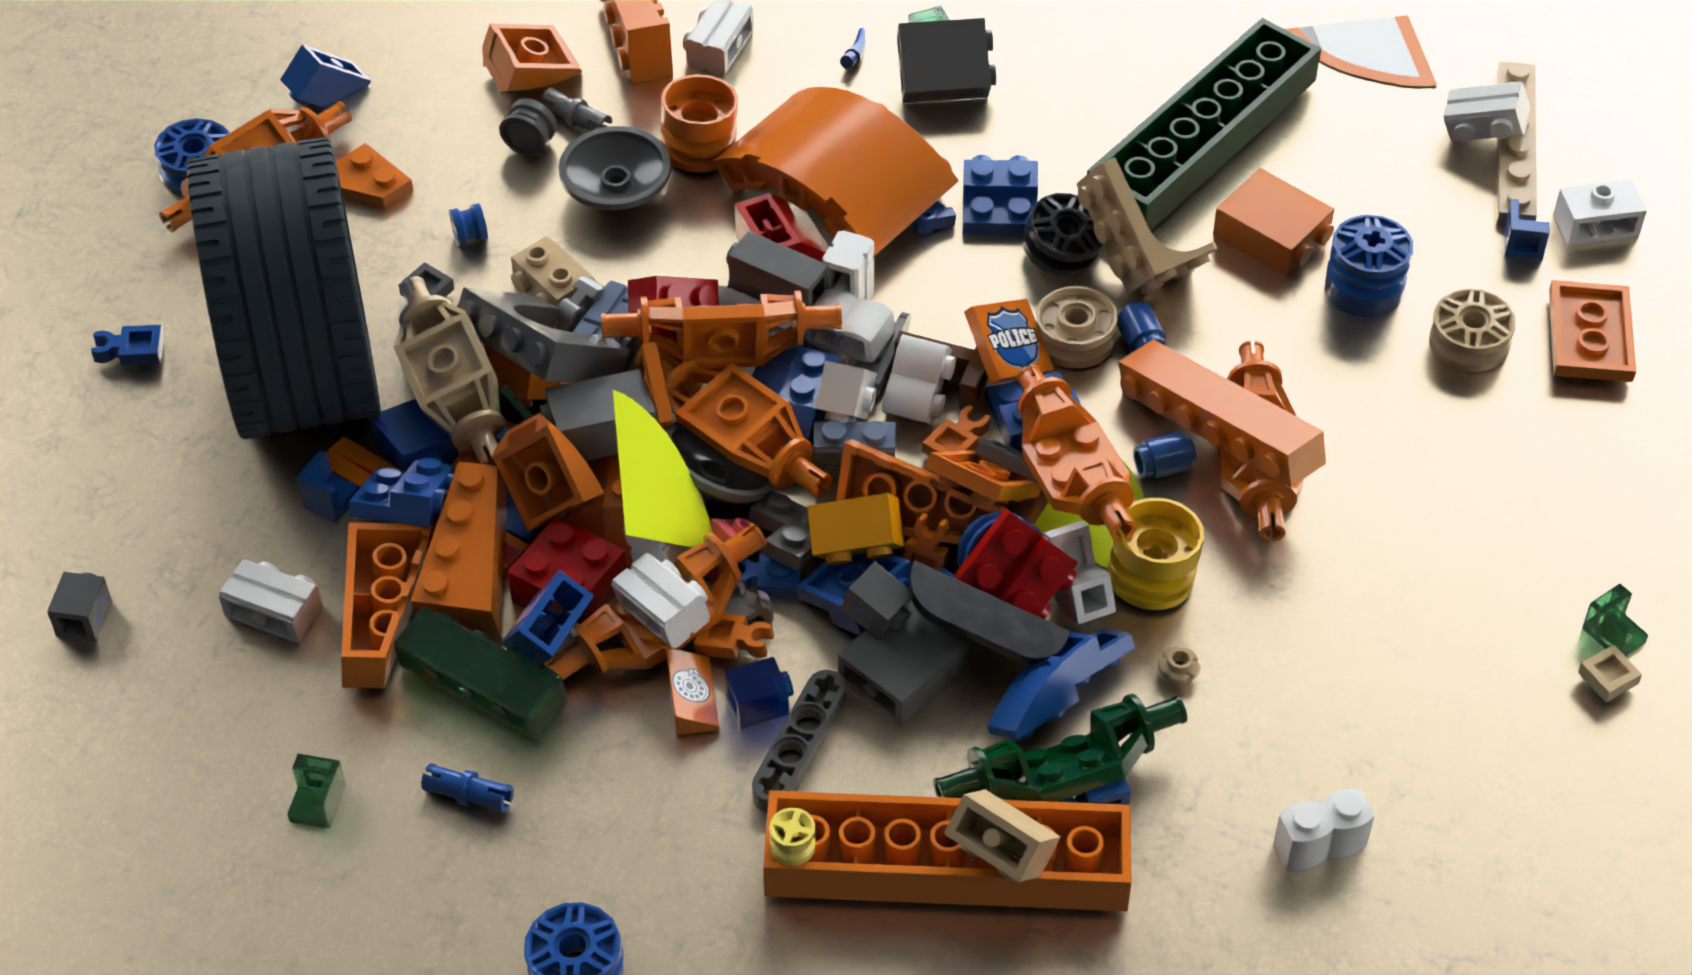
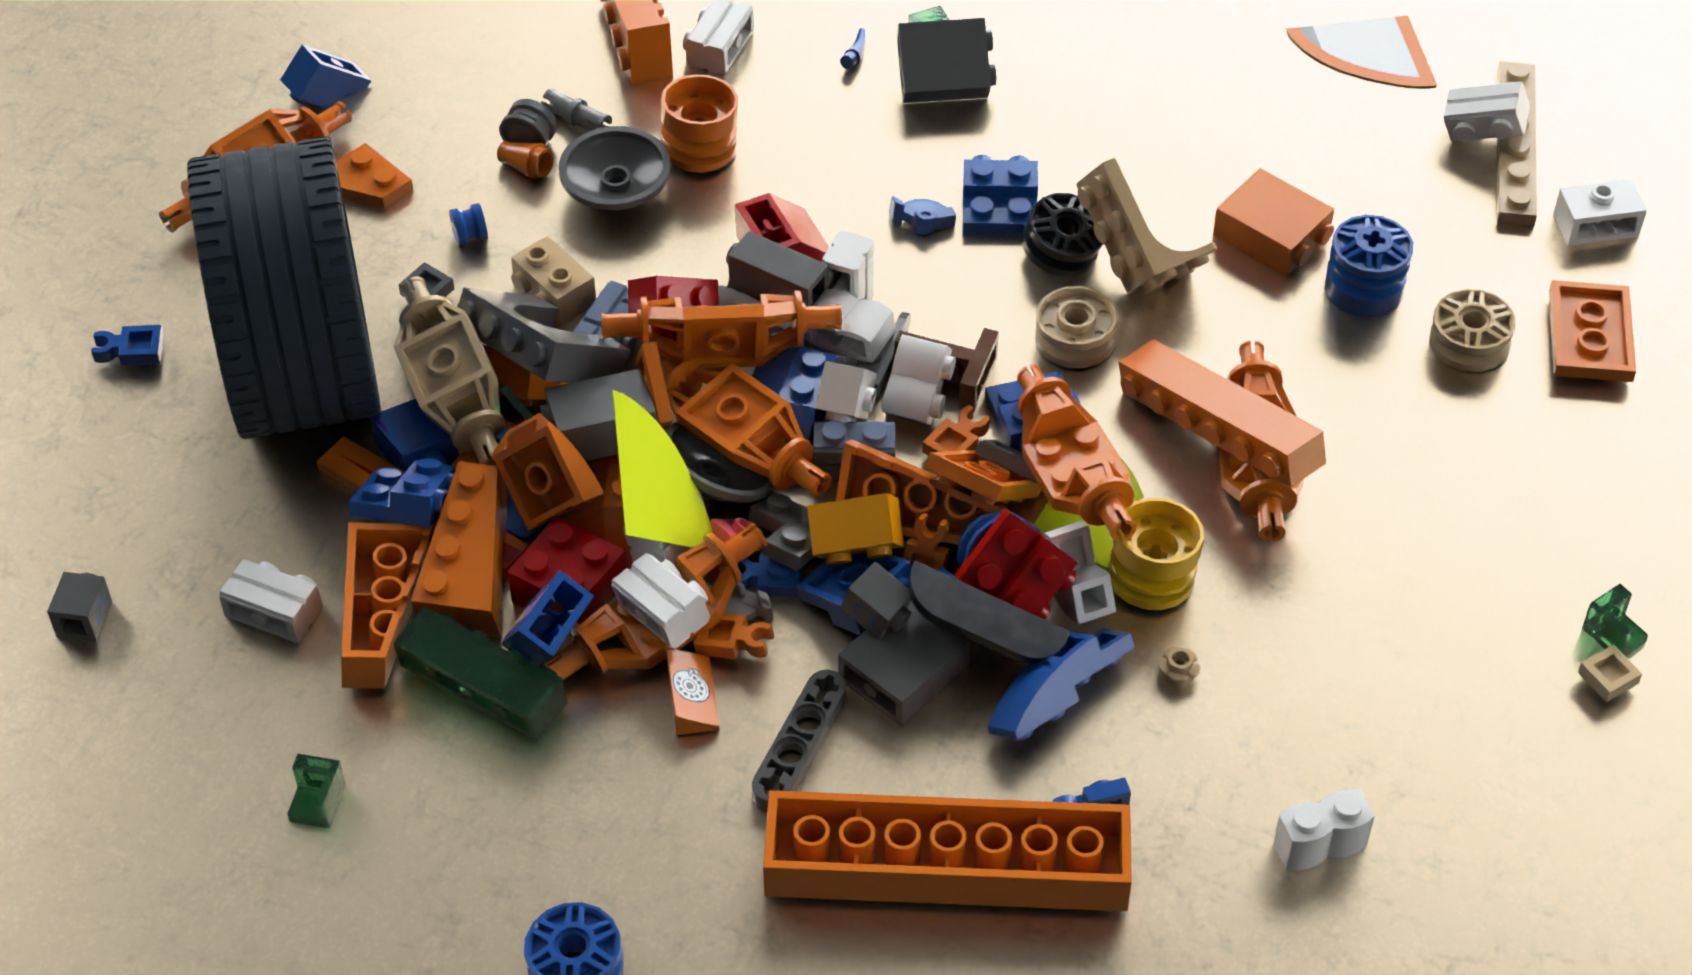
(180, 144): blue wheel -> none
(324, 491): blue panel -> none
(467, 787): blue pin -> none
(527, 57): orange slope -> none
(528, 158): none -> orange cone
(574, 308): light grey piece -> none
(758, 692): clear blue brick -> none
(788, 825): light yellow wheel -> none
(842, 161): orange panel -> none
(1001, 836): tan brick -> none
(1007, 339): tile -> none
(1069, 767): dark green plate -> none
(1139, 325): blue brick -> none
(1164, 455): blue brick -> none
(1213, 117): dark green brick -> none
(1524, 237): blue panel -> none

